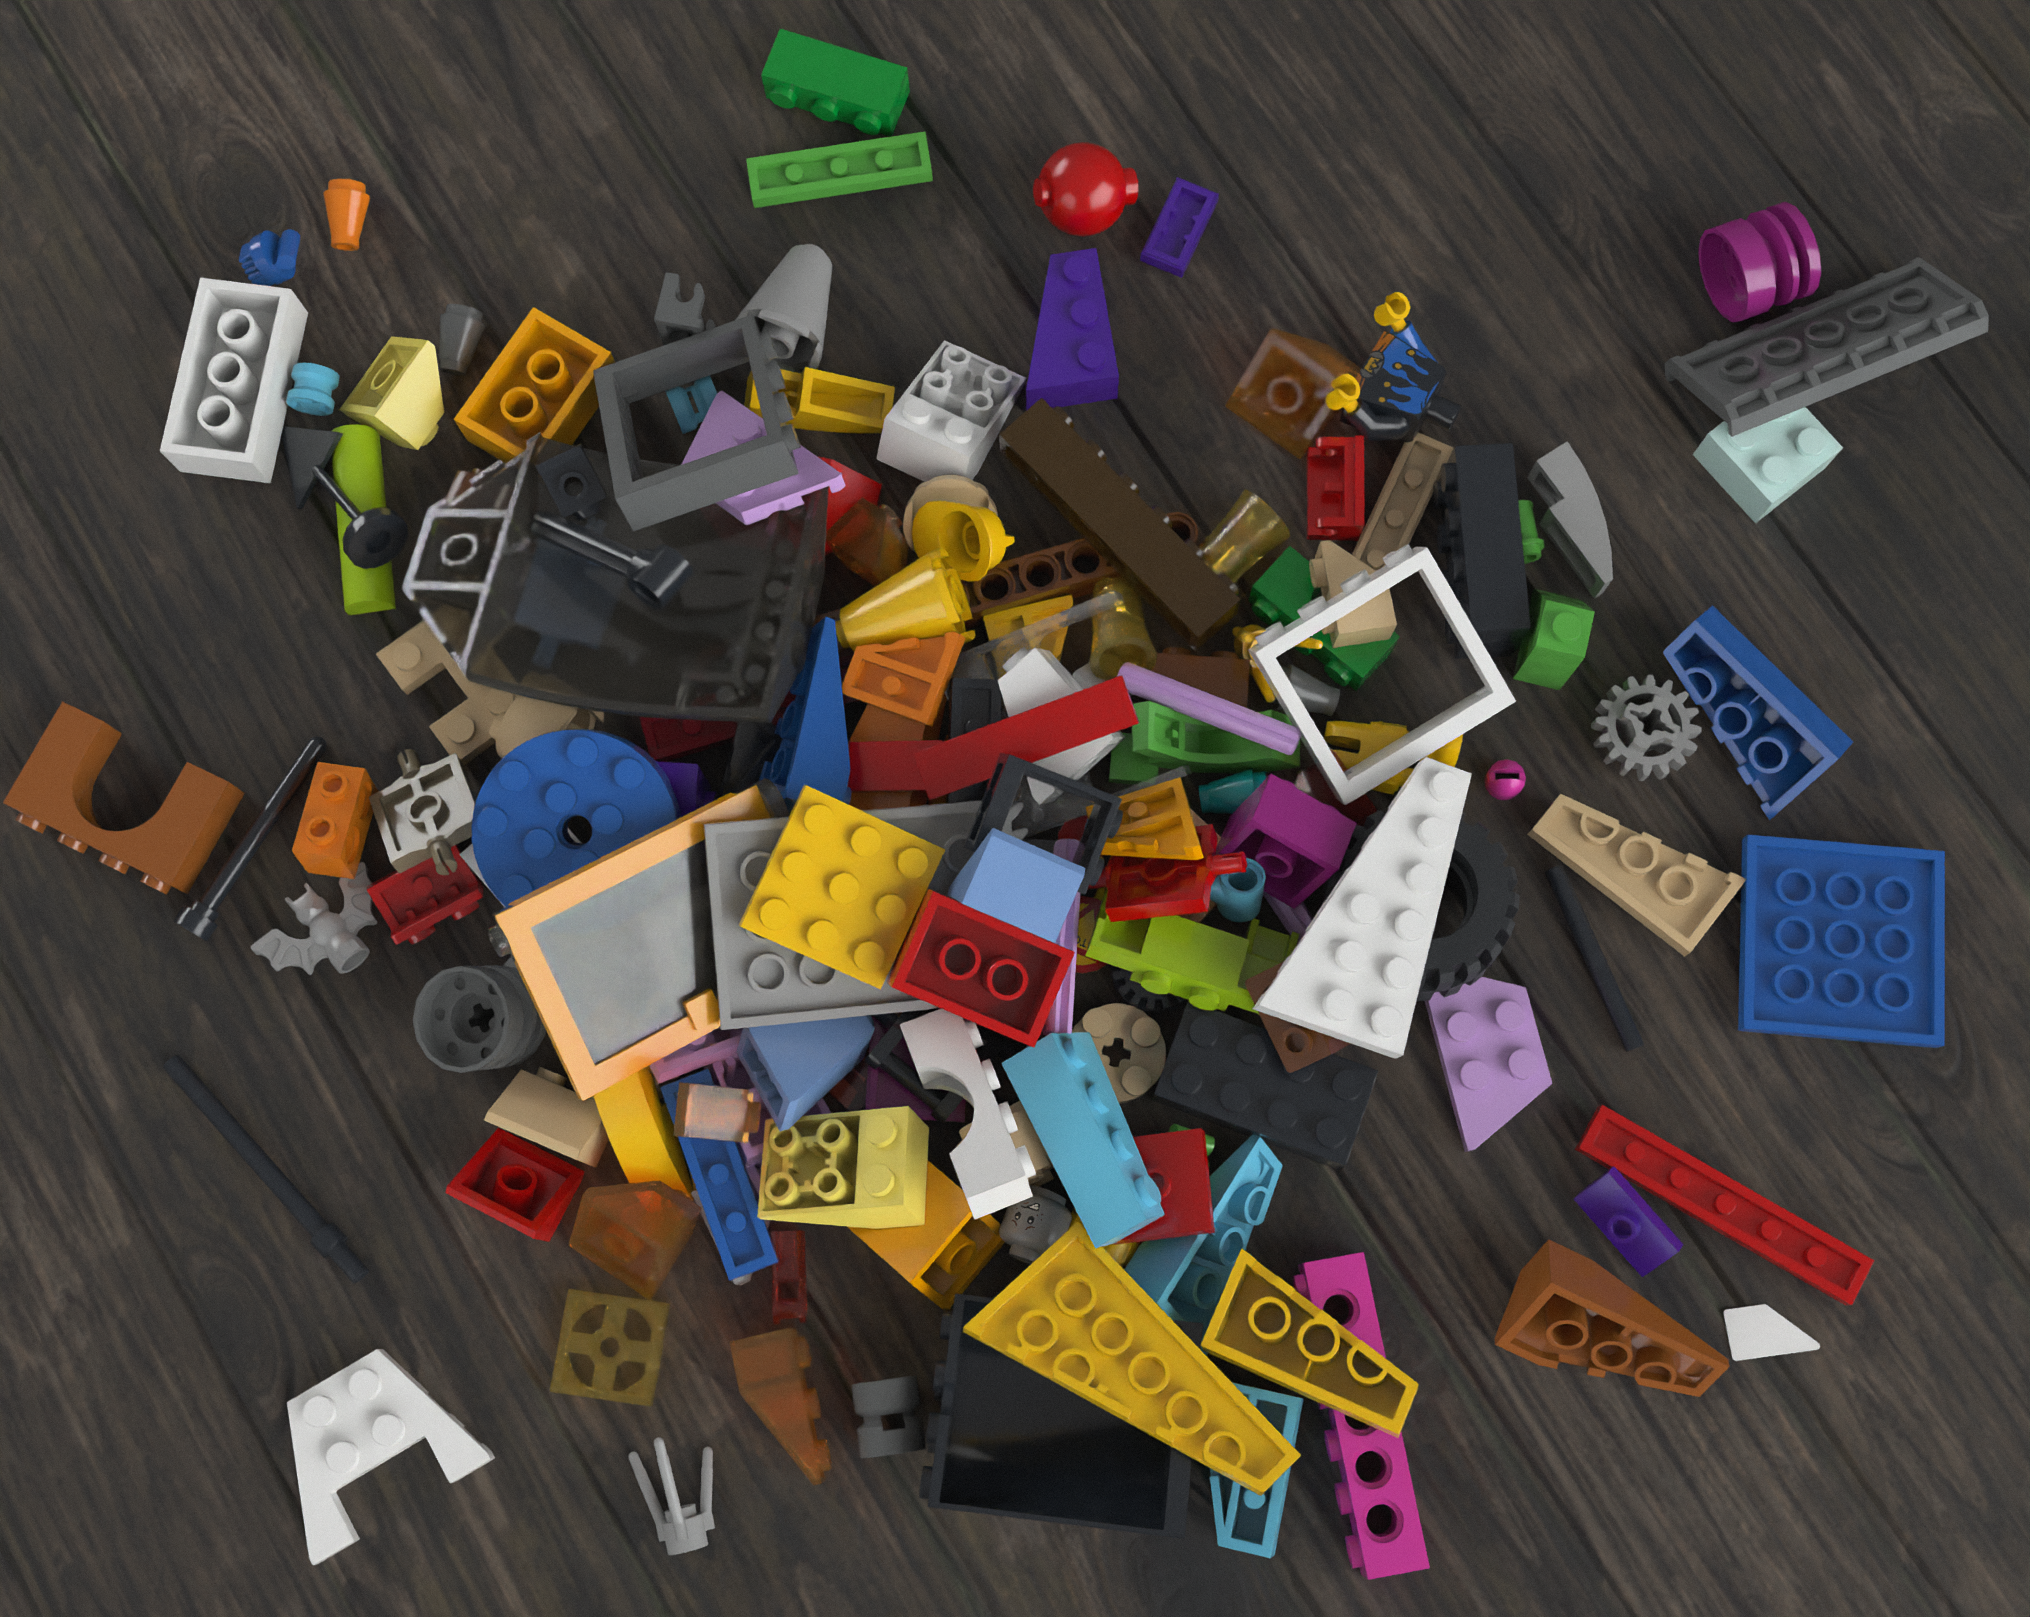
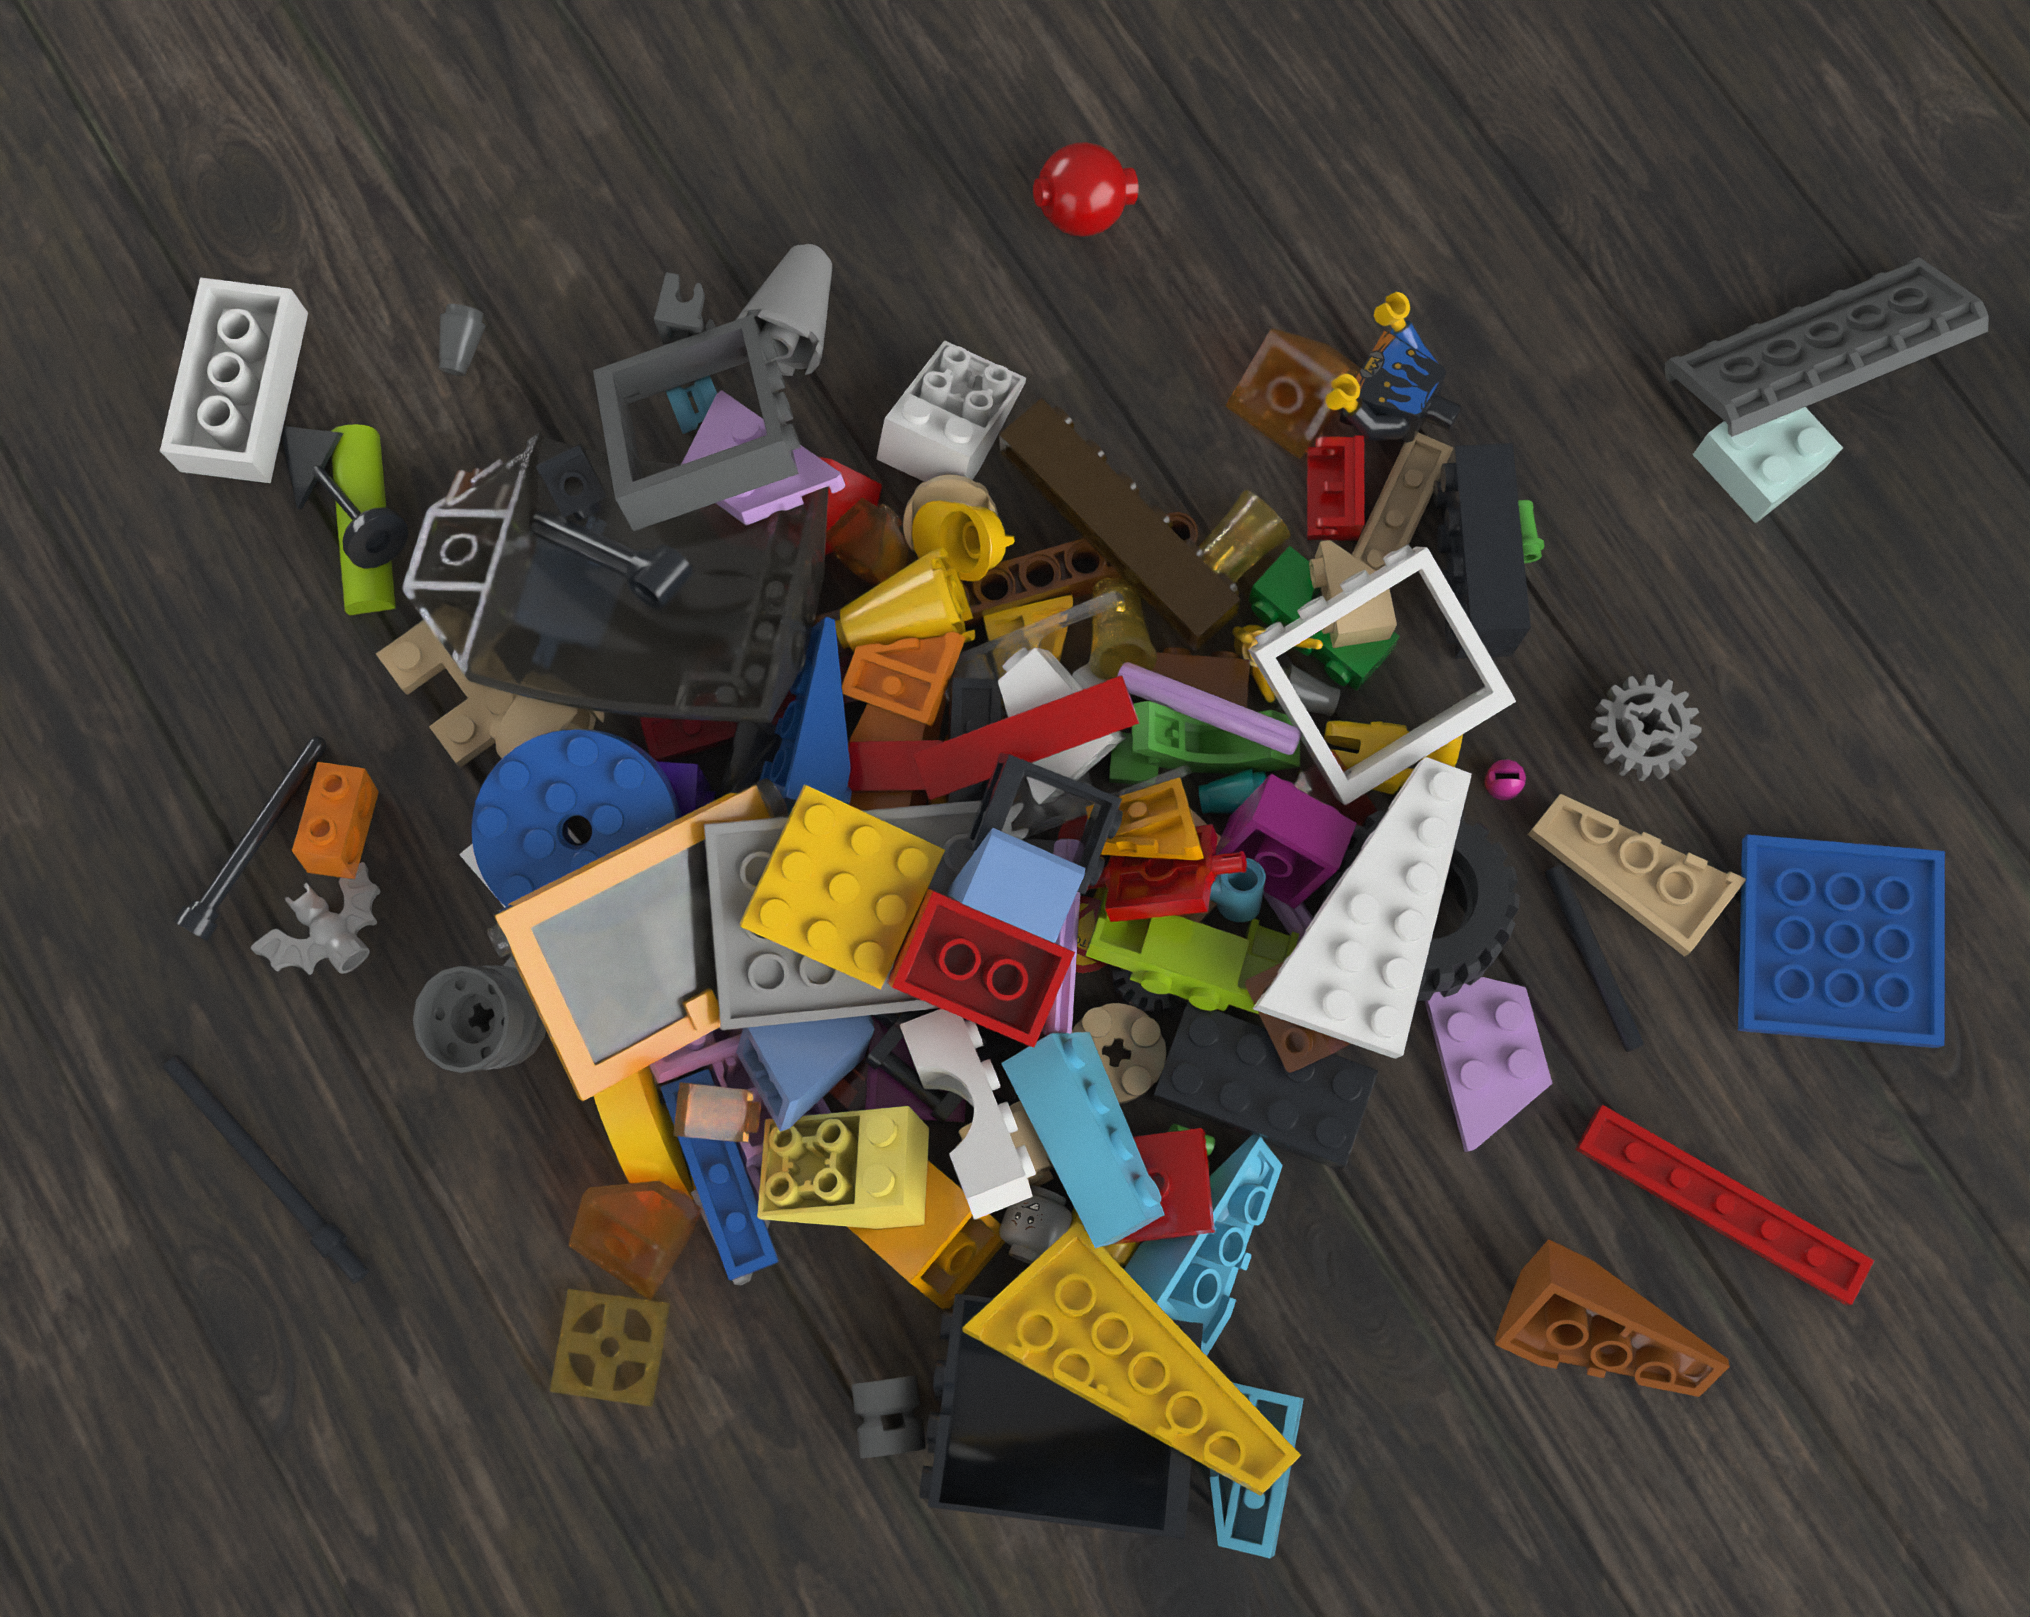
(58, 794): dark orange arch -> none
(270, 258): blue piece -> none
(312, 389): medium azure wheel -> none
(346, 211): orange cone -> none
(358, 1424): white wing -> none
(400, 393): light yellow slope -> none
(422, 897): red bracket -> none
(425, 812): dark tan plate -> none
(517, 1185): red slope -> none
(534, 386): light orange brick -> none
(551, 1116): tan slope -> none
(681, 1525): light grey plant -> none
(776, 1389): clear orange slope -> none
(791, 1268): clear red bar -> none
(830, 401): yellow slope -> none
(835, 83): green brick -> none
(839, 169): bright green plate -> none
(1073, 338): dark purple wedge -> none
(1179, 227): dark purple plate -> none
(1295, 1344): yellow wedge -> none
(1402, 1544): dark pink brick -> none
(1555, 640): bright green slope -> none
(1574, 517): light grey slope -> none
(1628, 1222): dark purple plate -> none
(1755, 710): blue wedge -> none
(1759, 261): magenta wheel -> none
(1763, 1333): white sticker -> none

